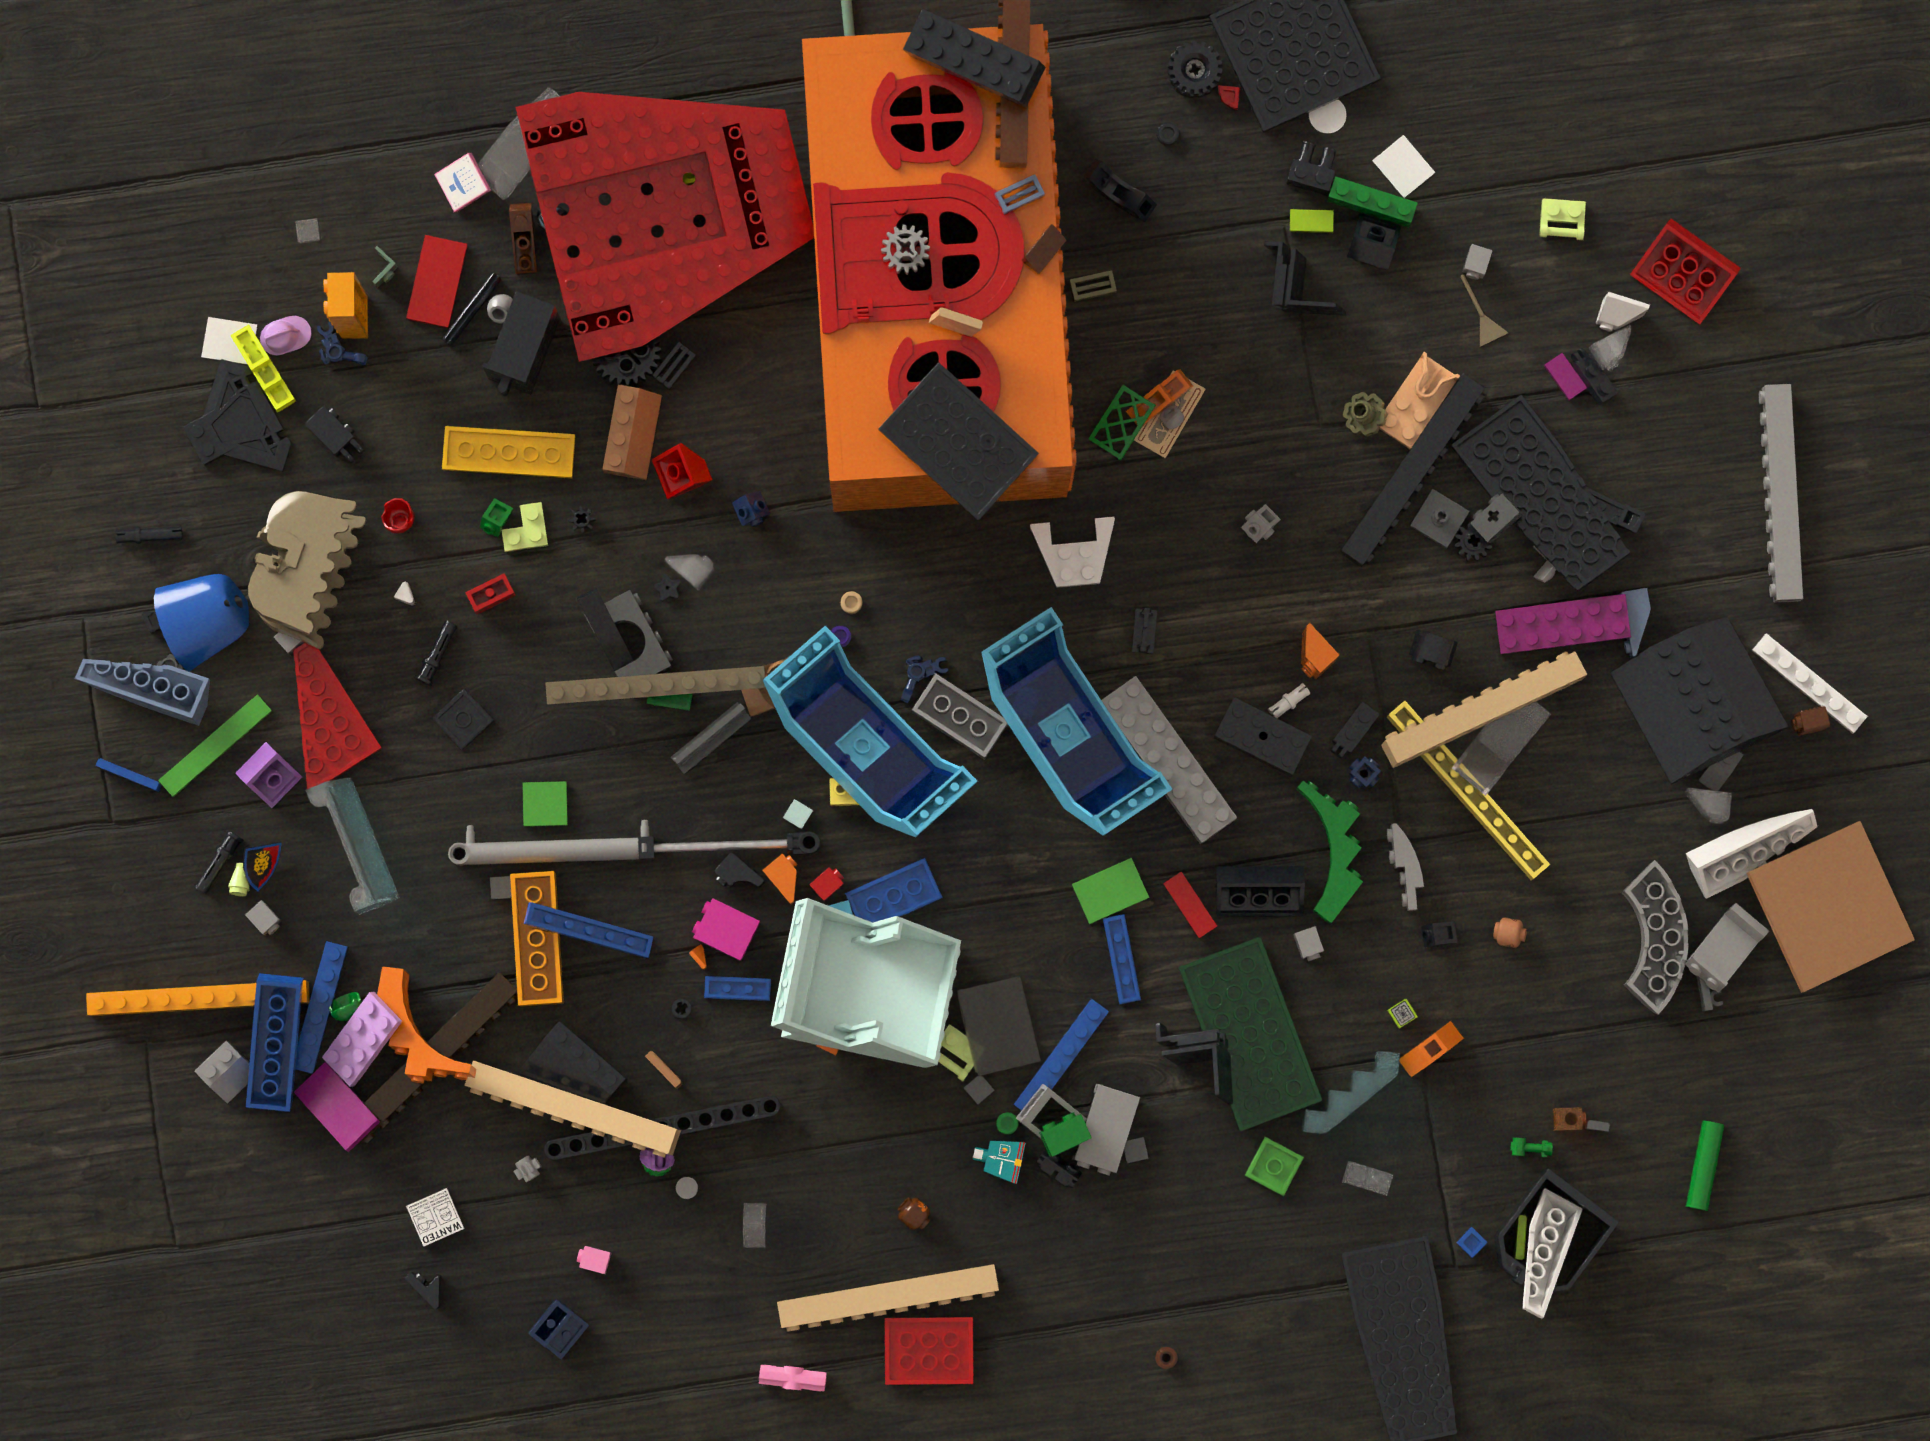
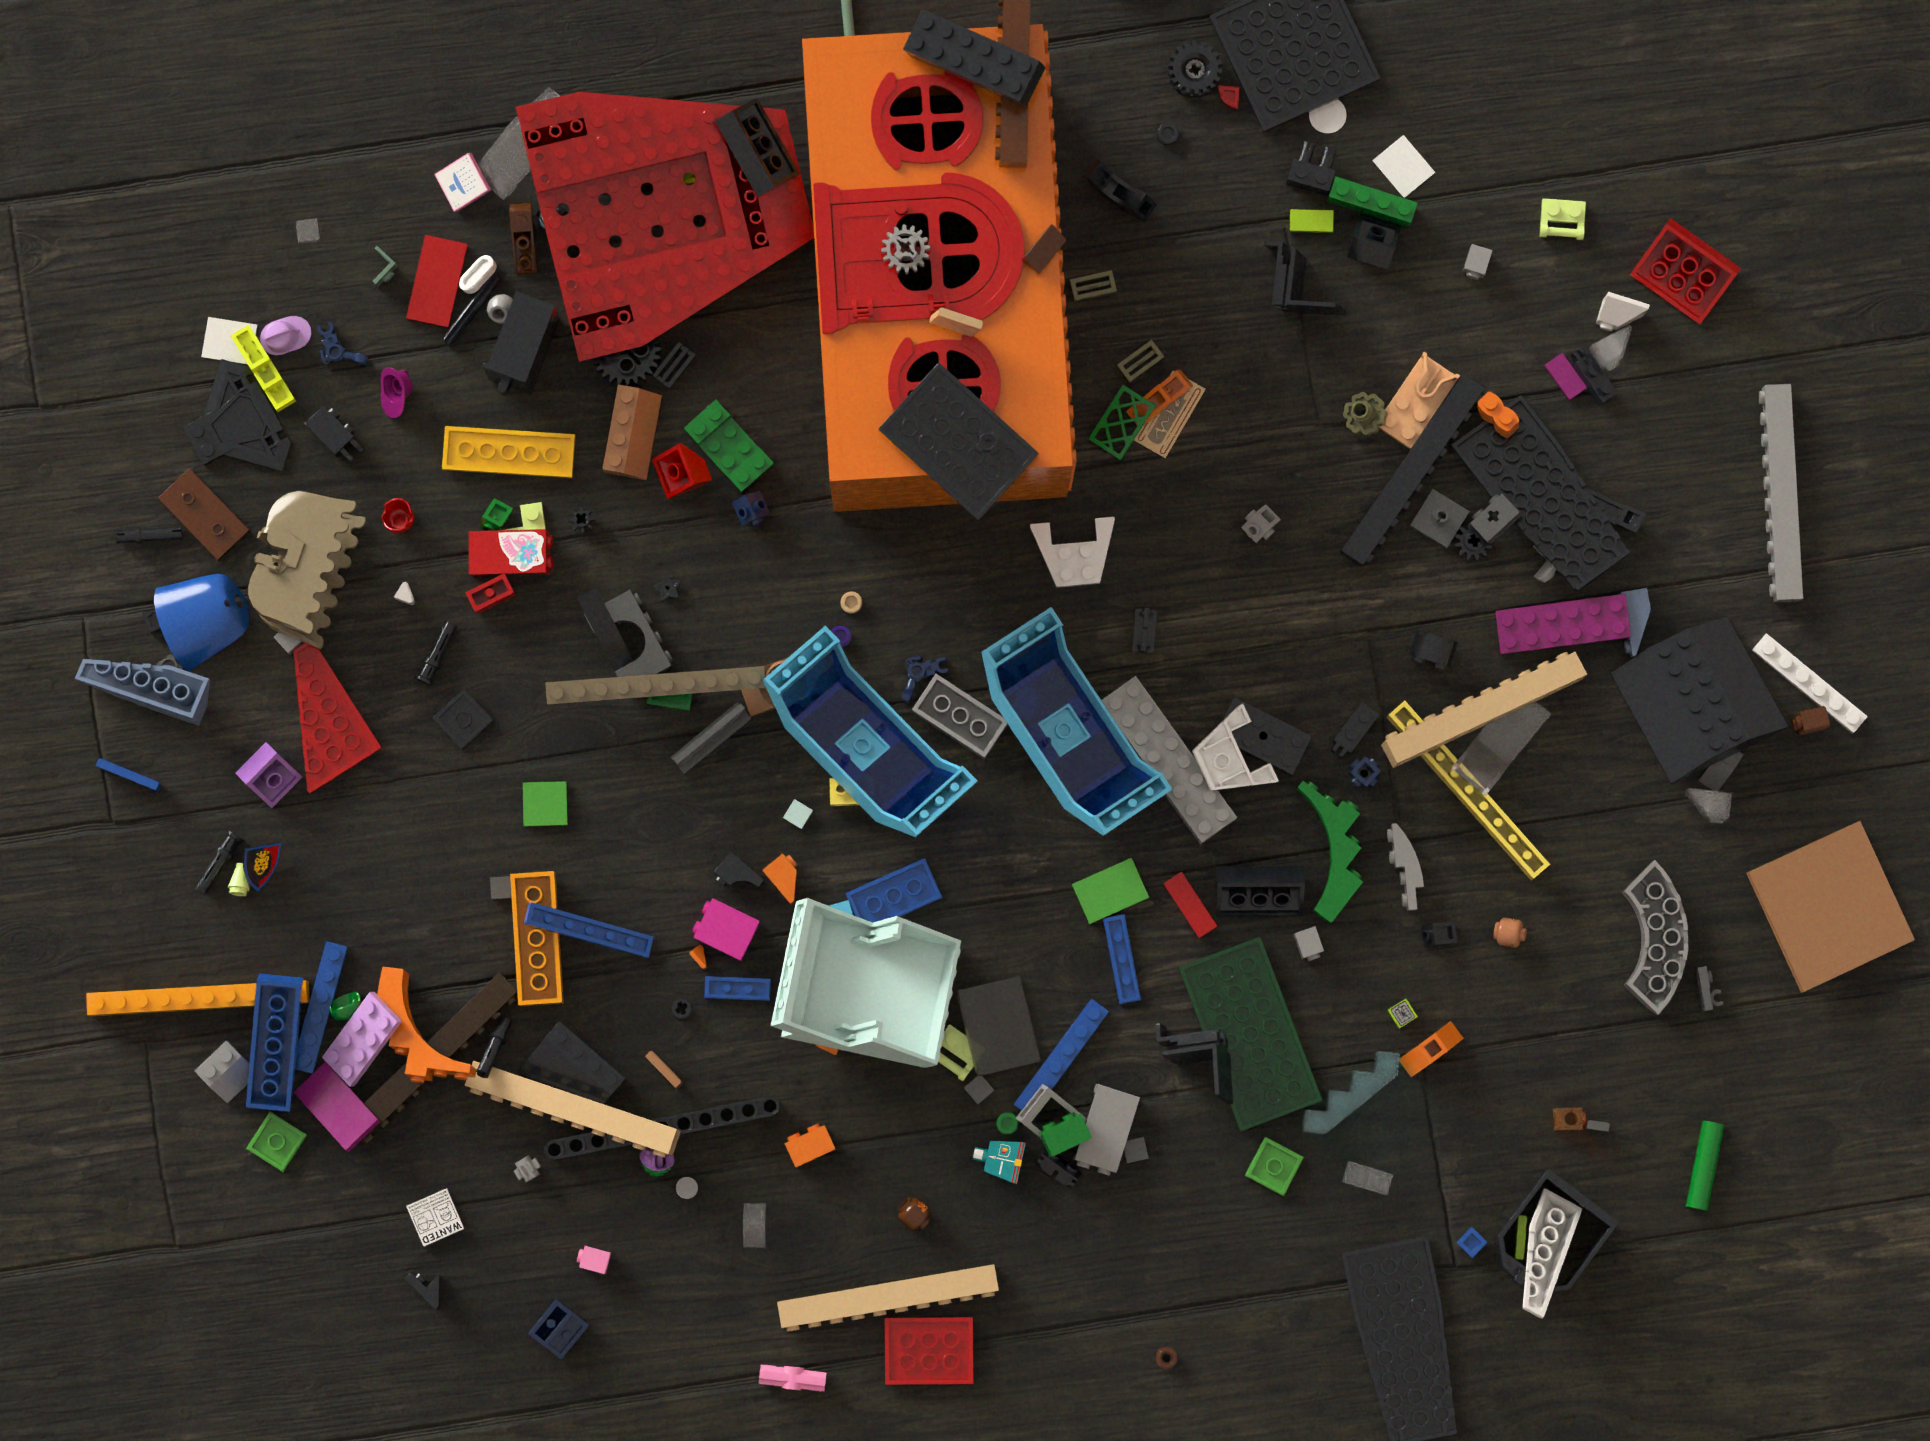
(203, 514): none -> reddish brown plate
(215, 745): bright green tile -> none
(263, 918): light grey brick -> none
(276, 1141): none -> bright green tile
(346, 305): light orange brick -> none
(359, 841): windscreen -> none
(394, 390): none -> magenta piece
(477, 274): none -> white tile
(497, 1040): none -> black pin
(510, 552): none -> red panel
(606, 849): light grey piece -> none
(691, 568): clear slope -> none
(728, 446): none -> green piece
(757, 147): none -> black slope
(810, 1145): none -> orange brick
(827, 883): red brick -> none
(1002, 203): sand blue tile -> none
(1125, 372): none -> olive tile
(1172, 417): light grey tile -> none
(1222, 760): none -> white wing
(1289, 701): white pin -> none
(1316, 653): orange slope -> none
(1488, 329): dark tan piece -> none
(1493, 411): none -> orange brick
(1520, 1146): green bar -> none
(1726, 947): light grey panel -> none
(1731, 856): white wedge -> none

